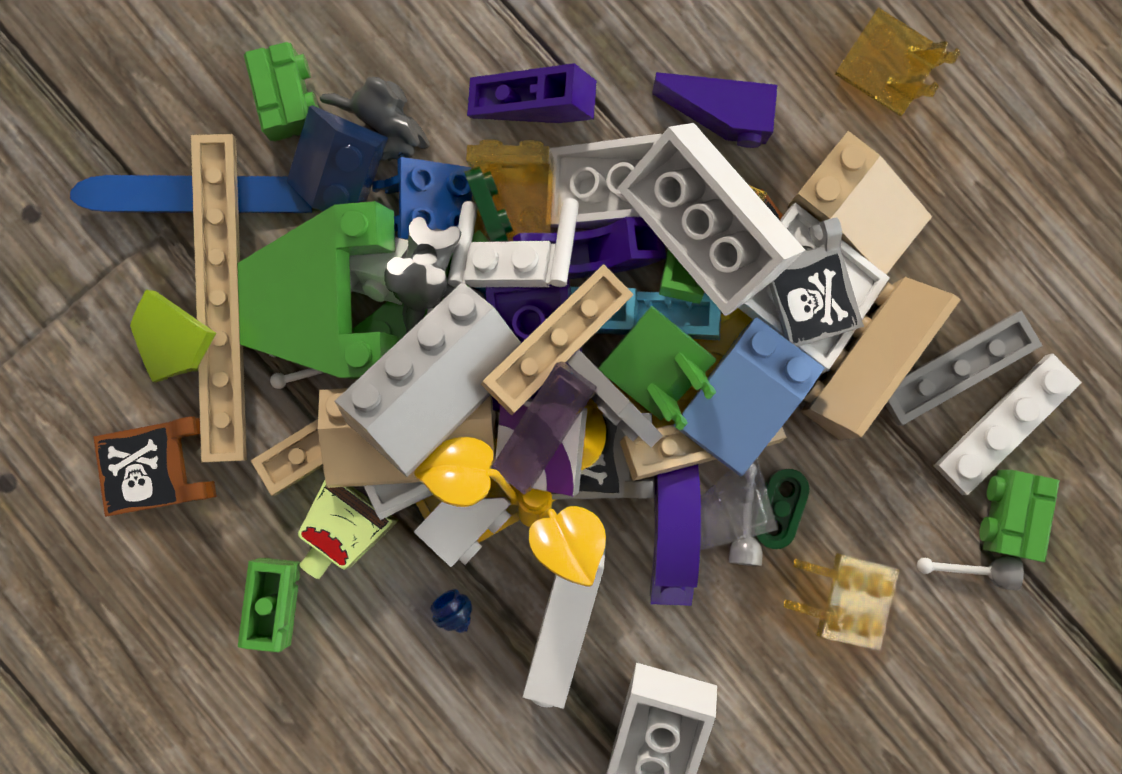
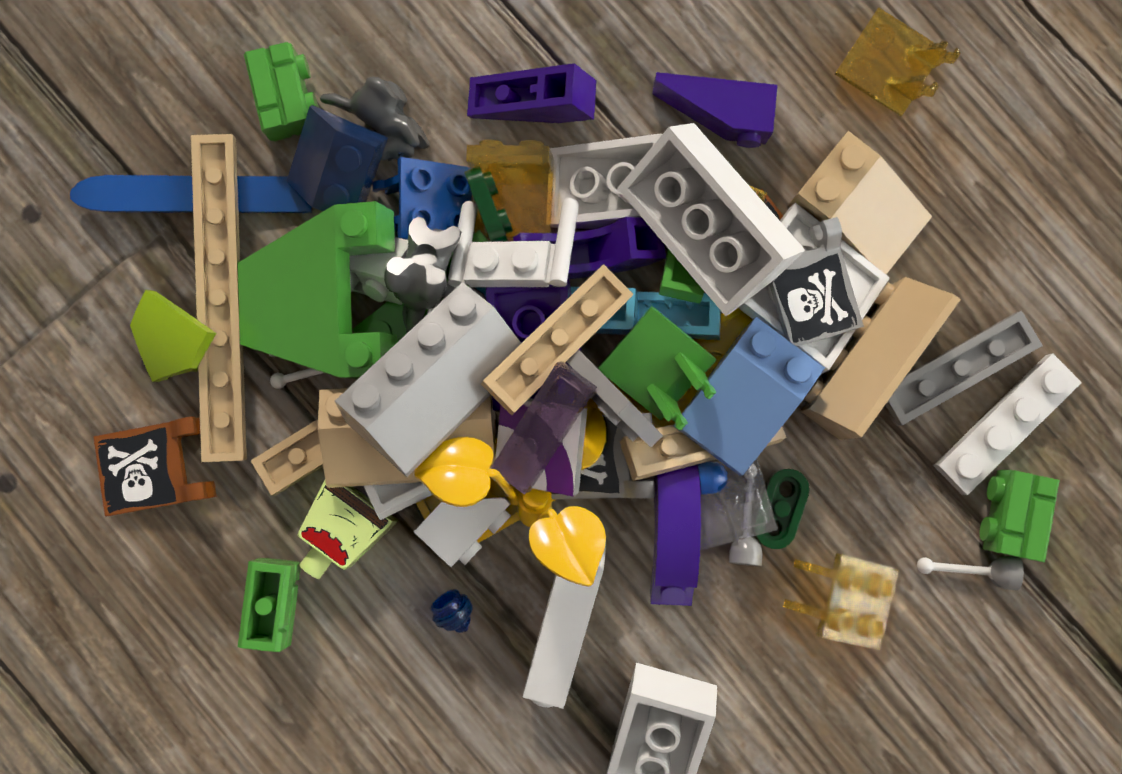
(712, 477): none -> blue hinge

